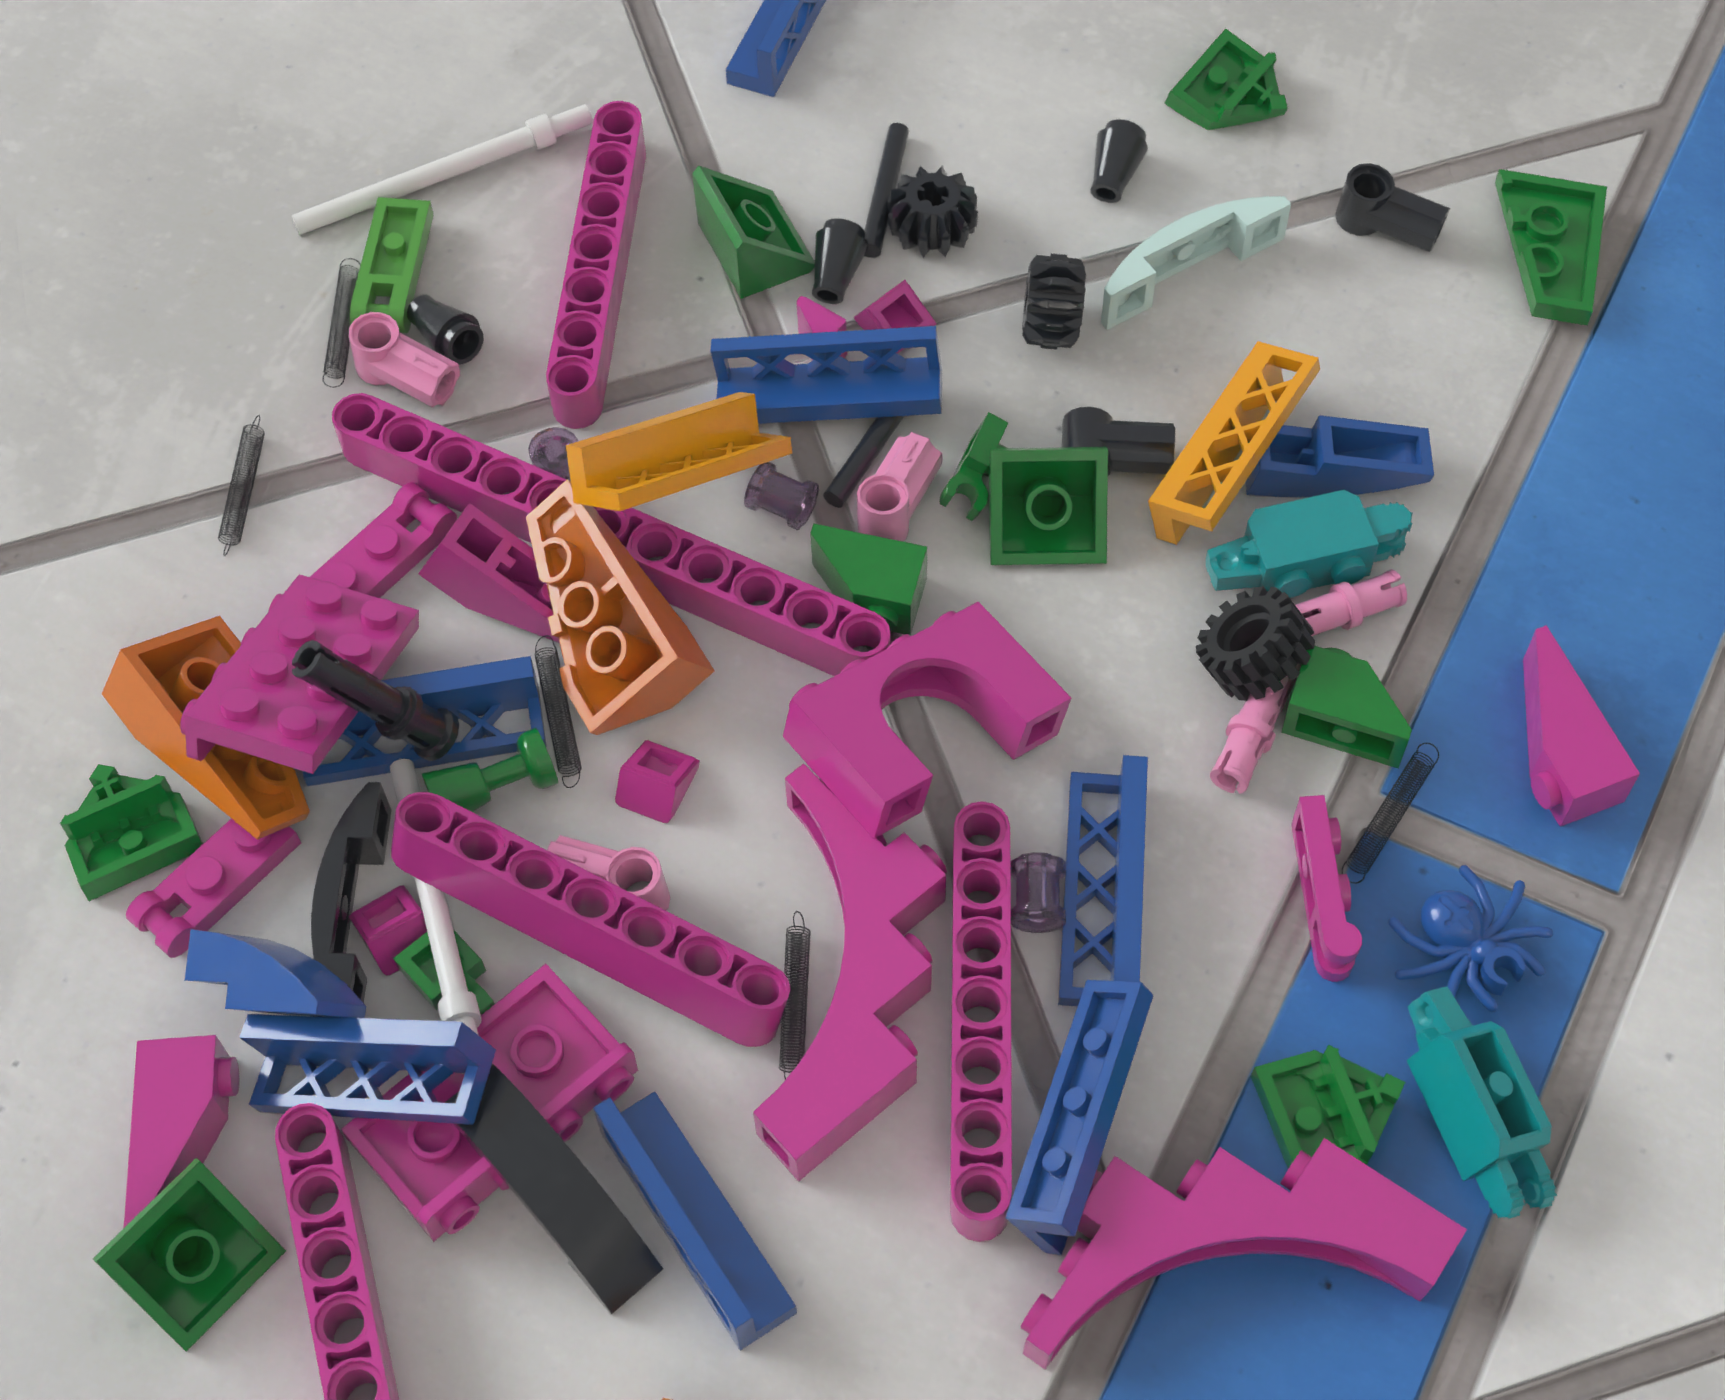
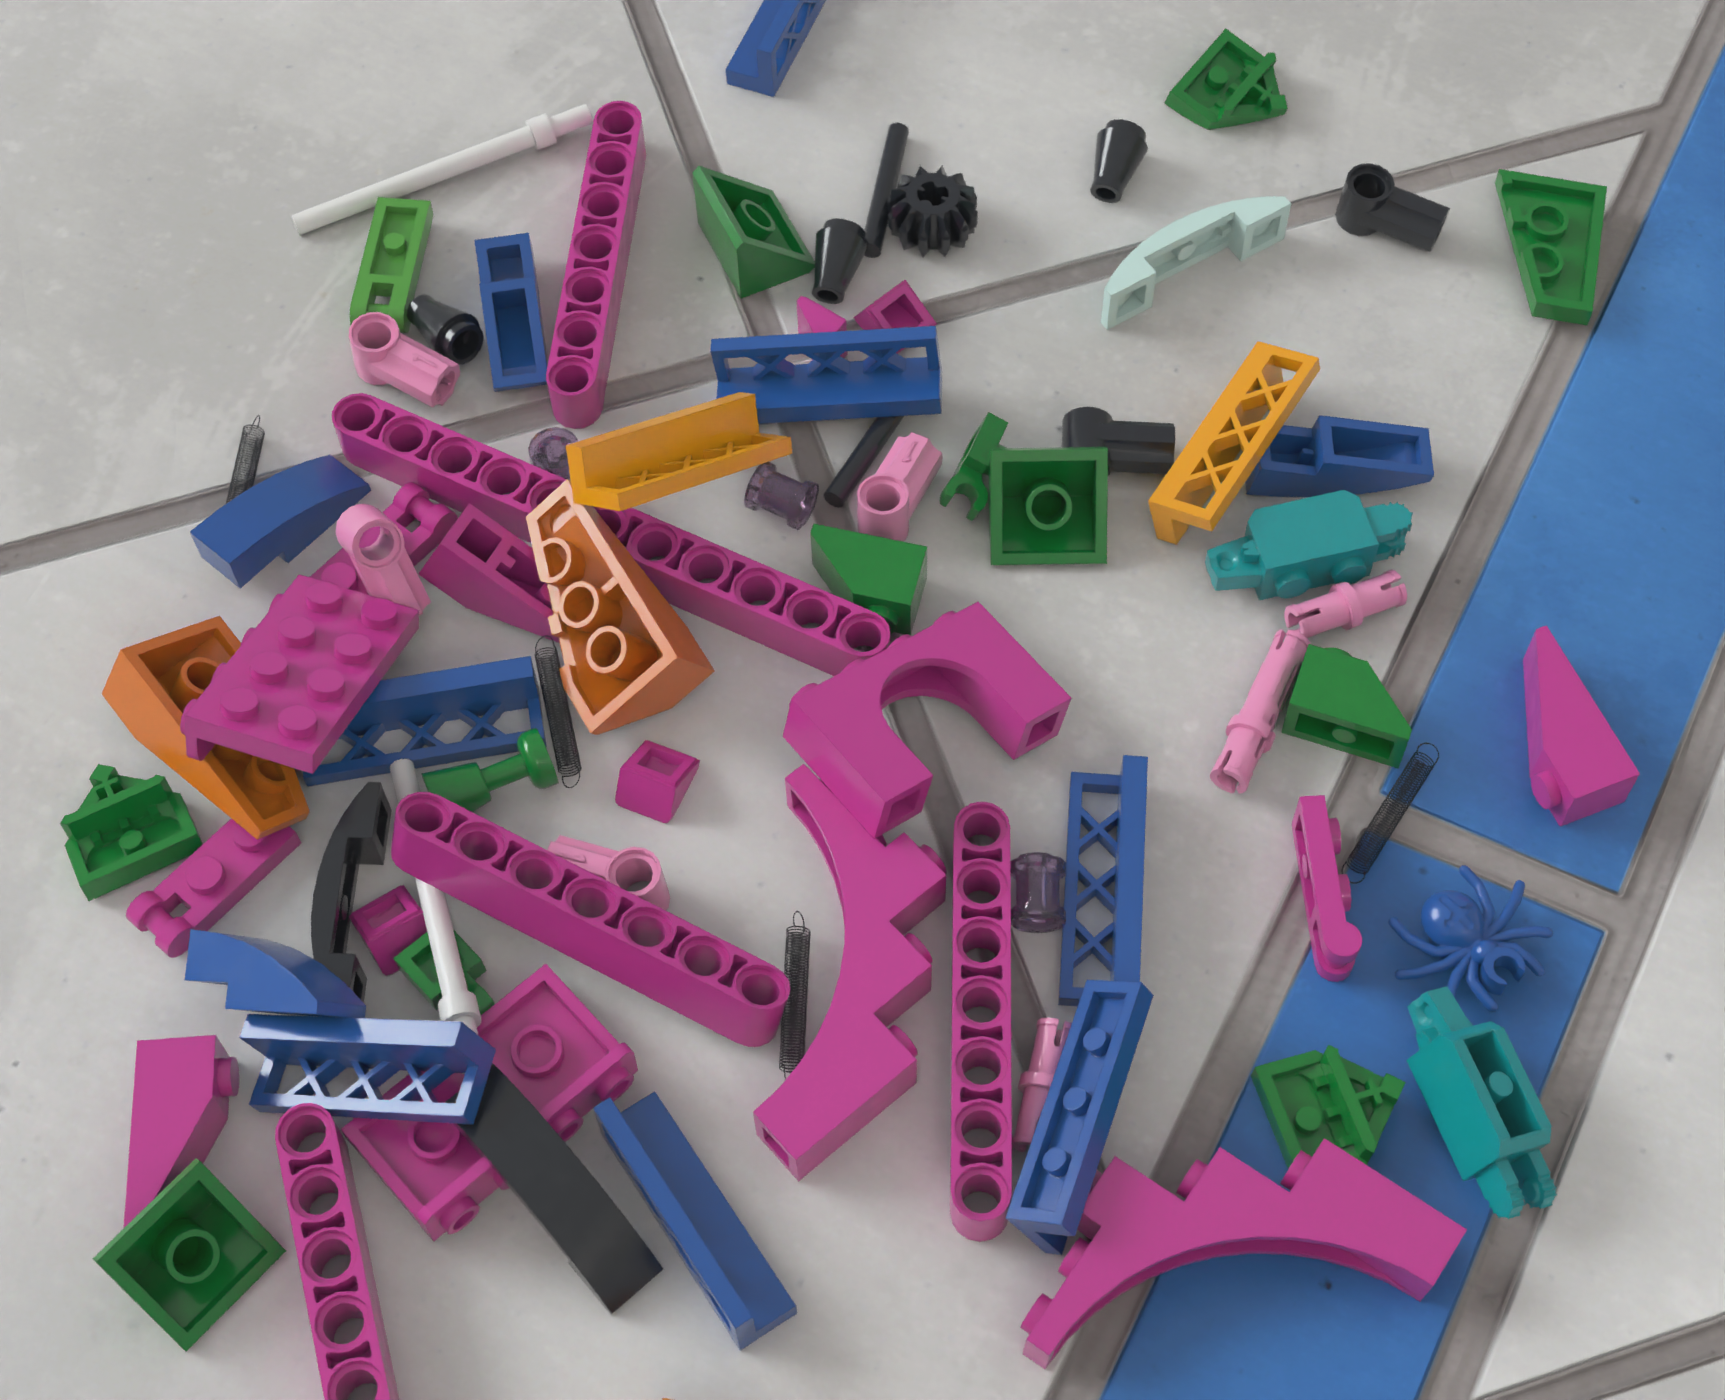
(277, 517): none -> blue slope
(337, 323): black piece -> none
(384, 564): none -> bright pink piece
(396, 711): black pin -> none
(512, 312): none -> blue slope
(1038, 1079): none -> bright pink pin
(1054, 301): black gear -> none
(1255, 643): black tyre -> none

